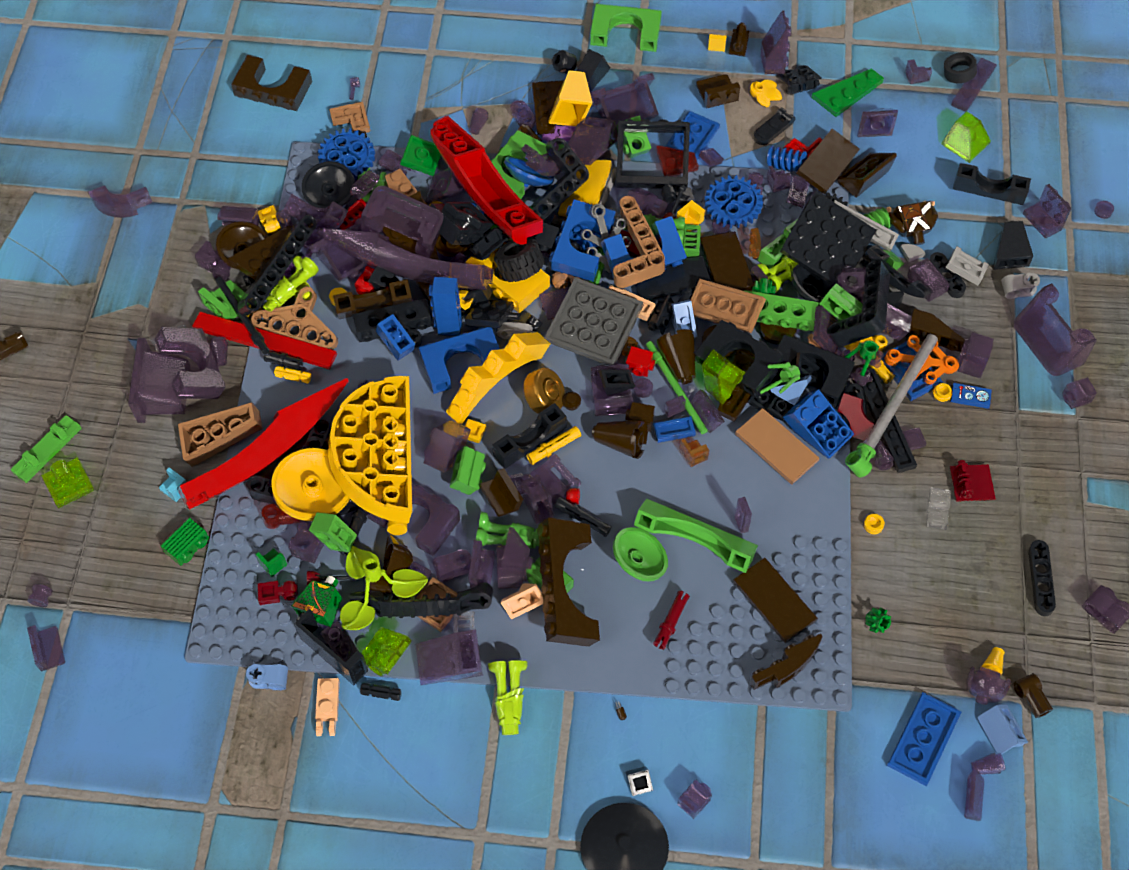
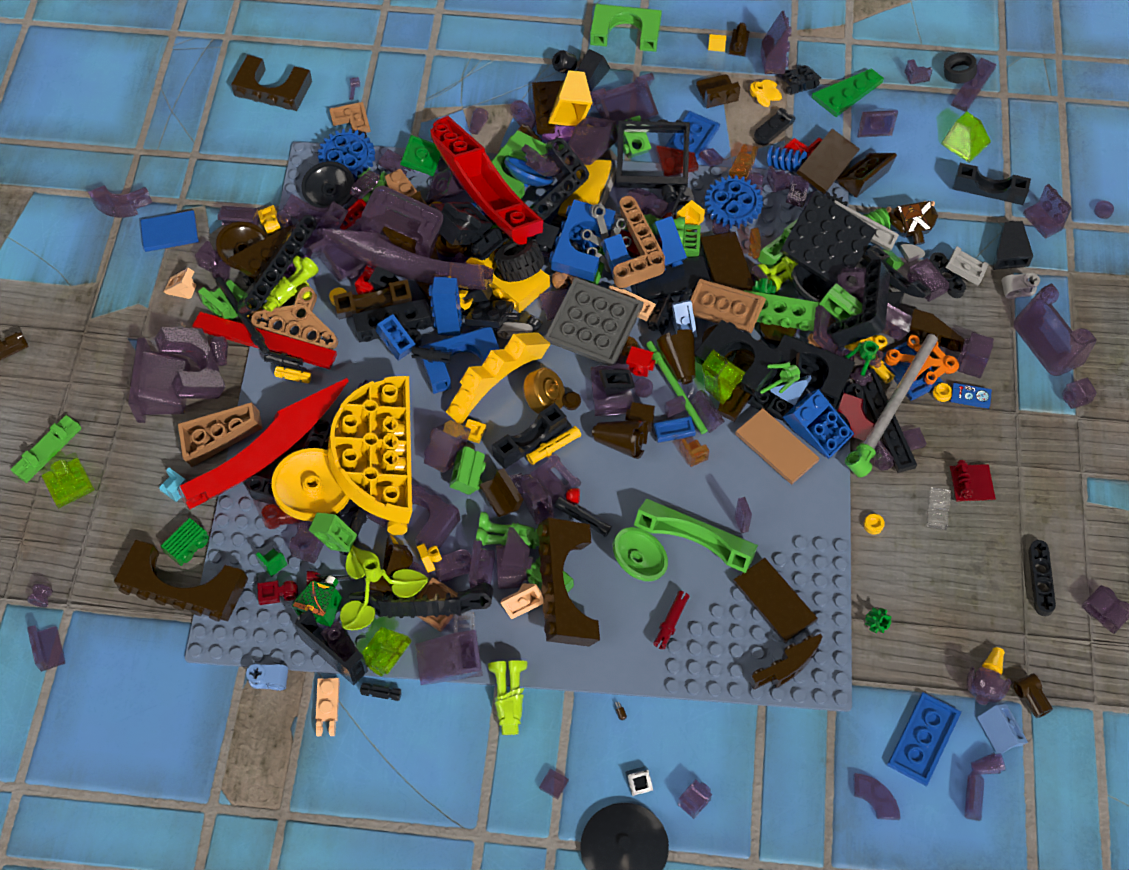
(169, 231): none -> blue tile
(181, 284): none -> light nougat slope
(214, 598): none -> dark brown arch
(429, 556): none -> yellow tile
(431, 354): none -> black pin
(554, 784): none -> clear purple tile
(743, 162): none -> clear orange hinge
(877, 795): none -> clear purple tile

